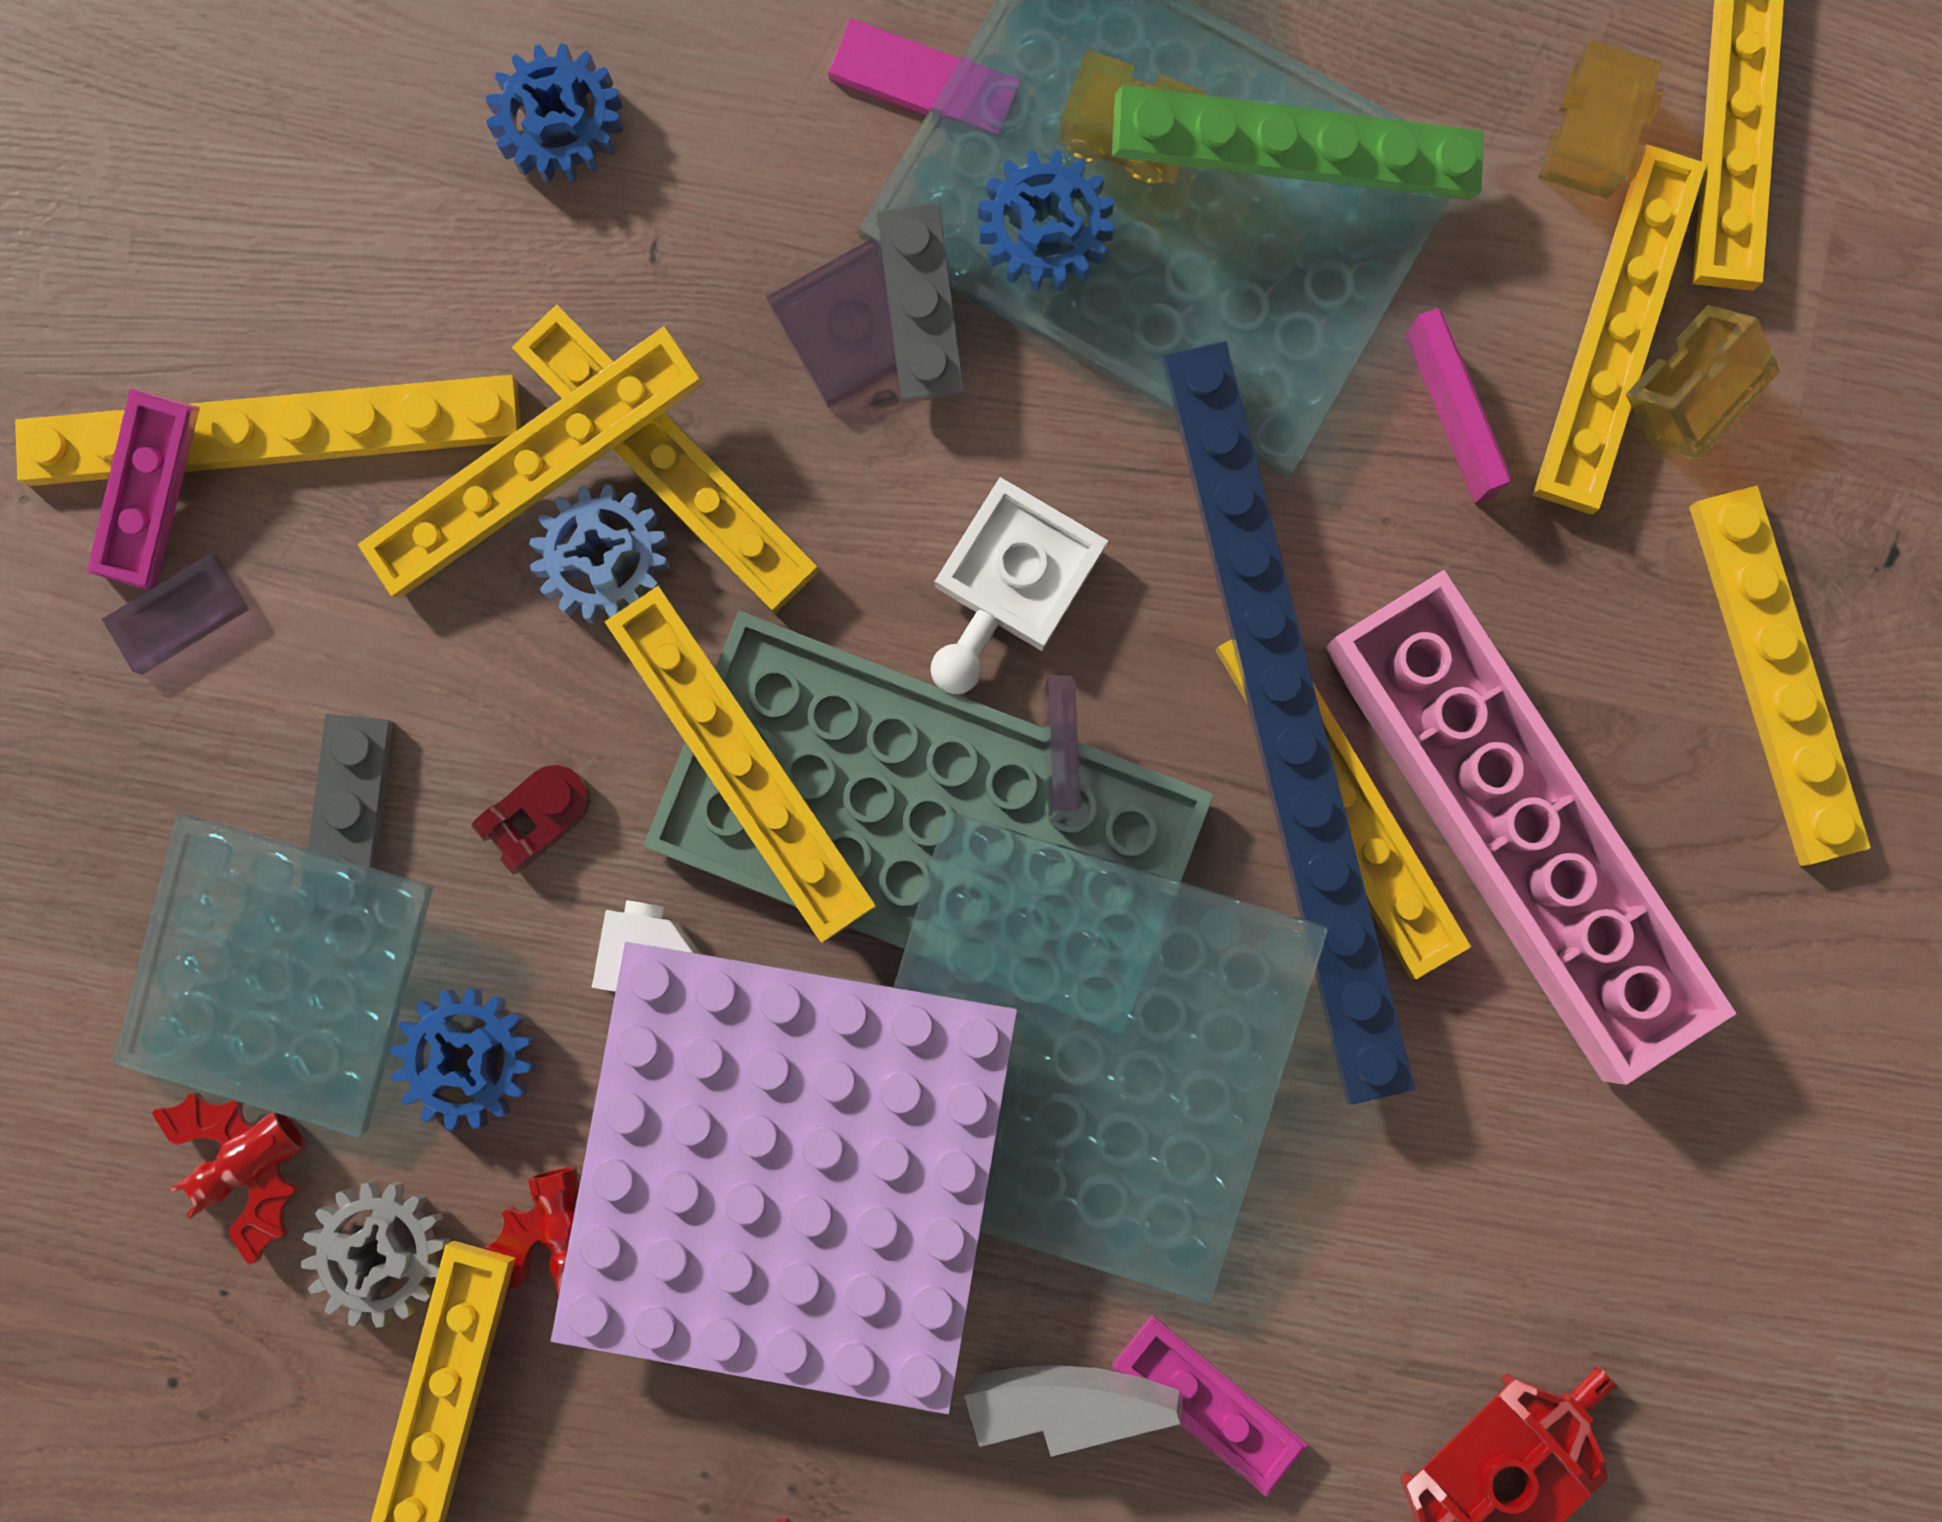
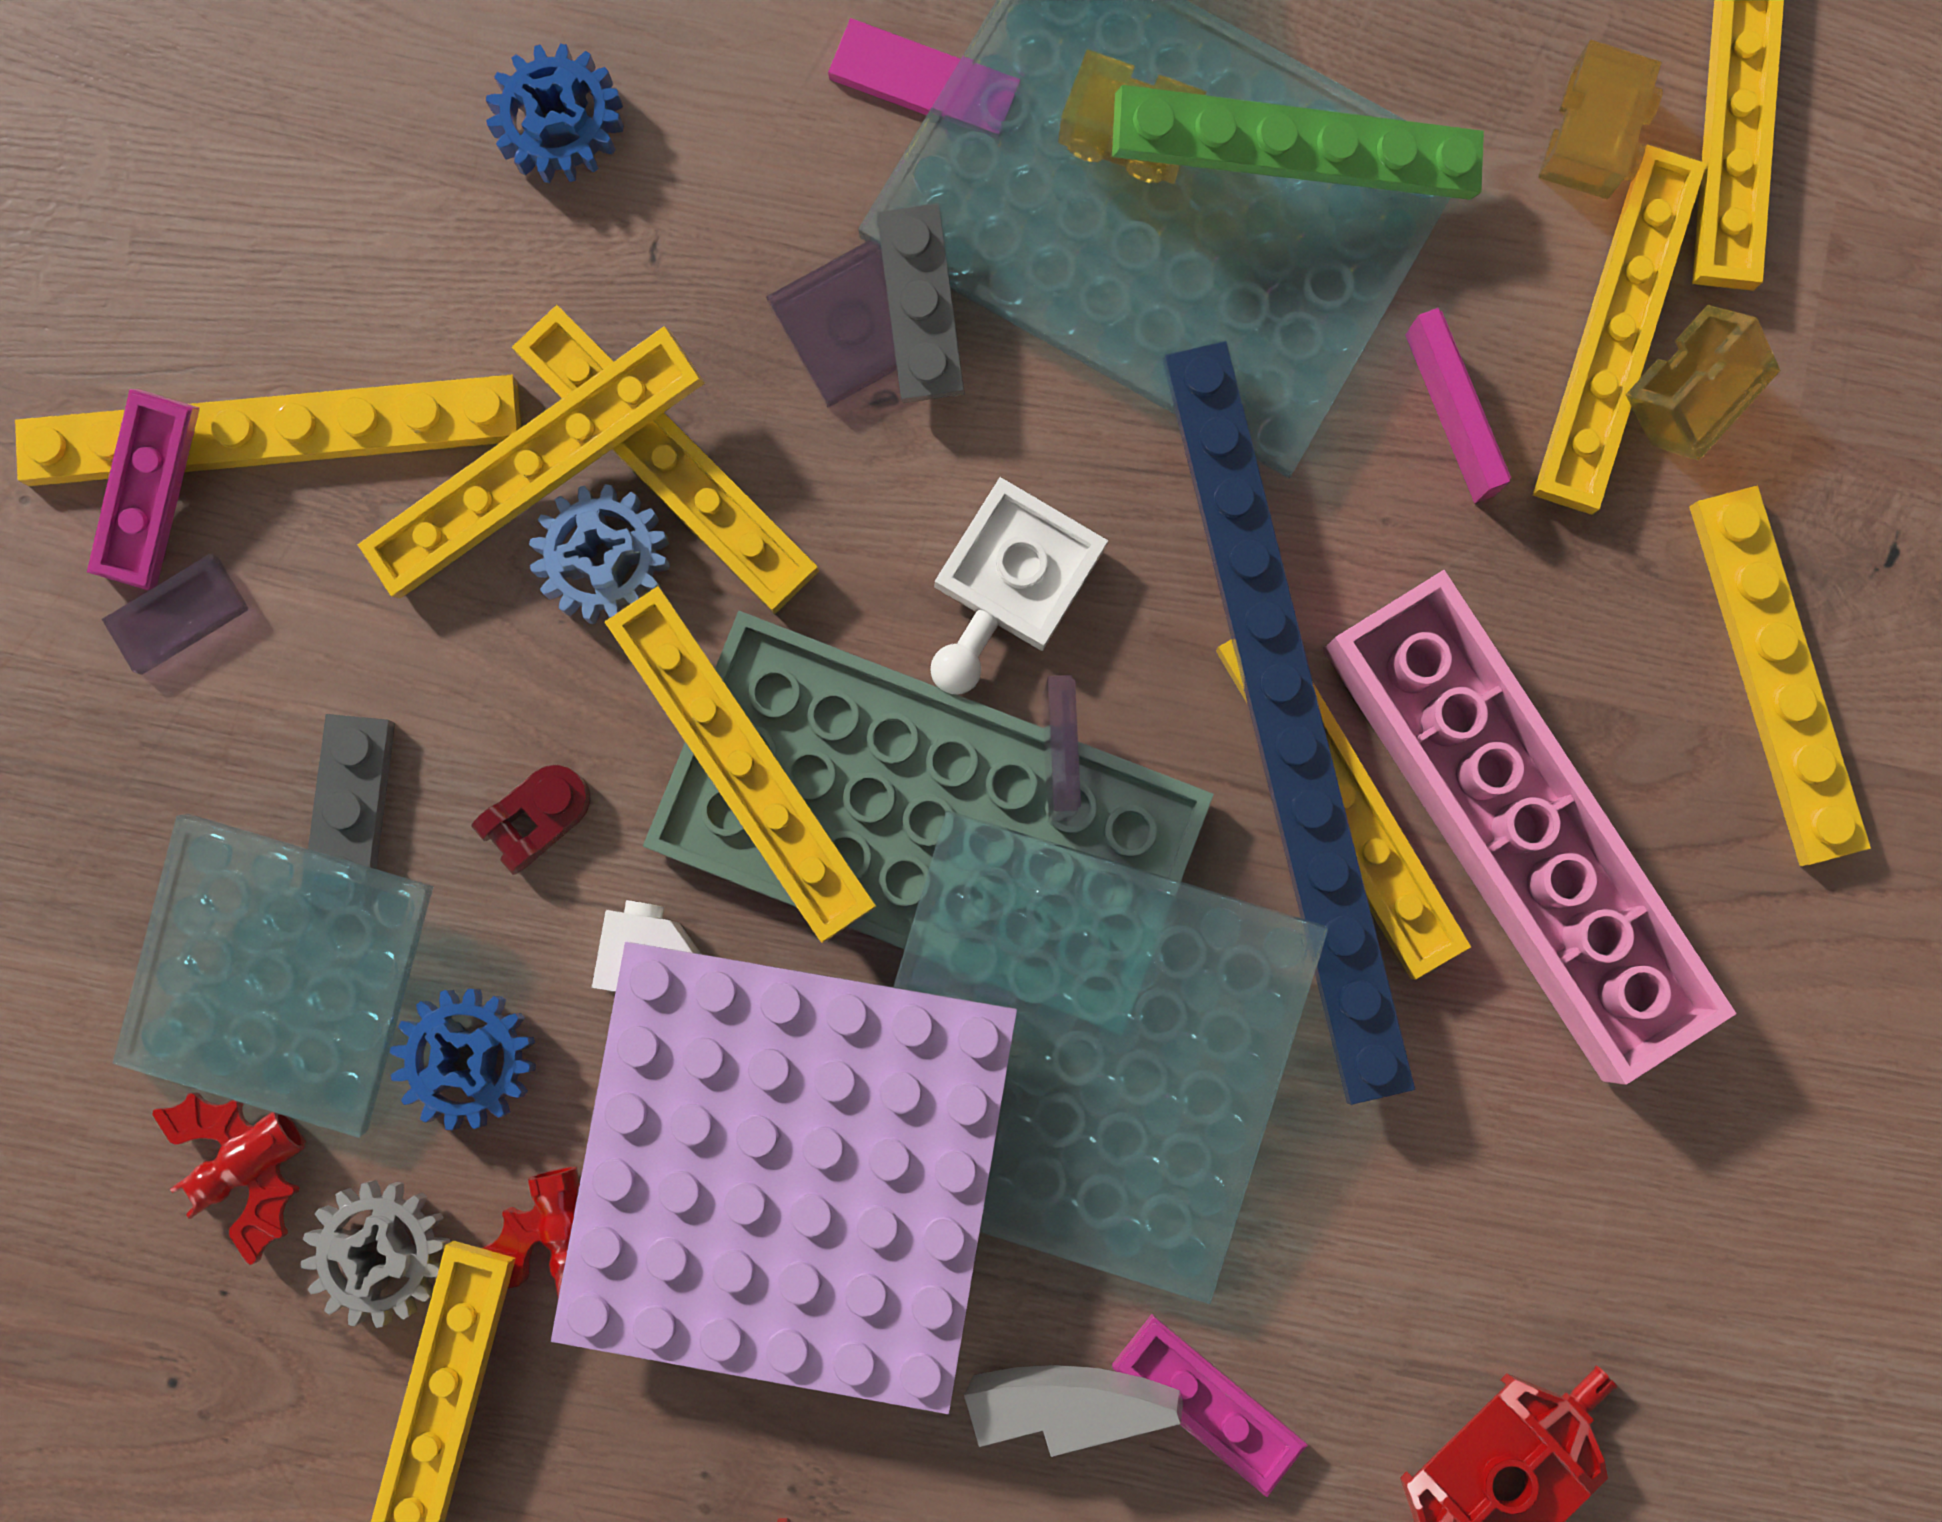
(1033, 196): blue gear -> none

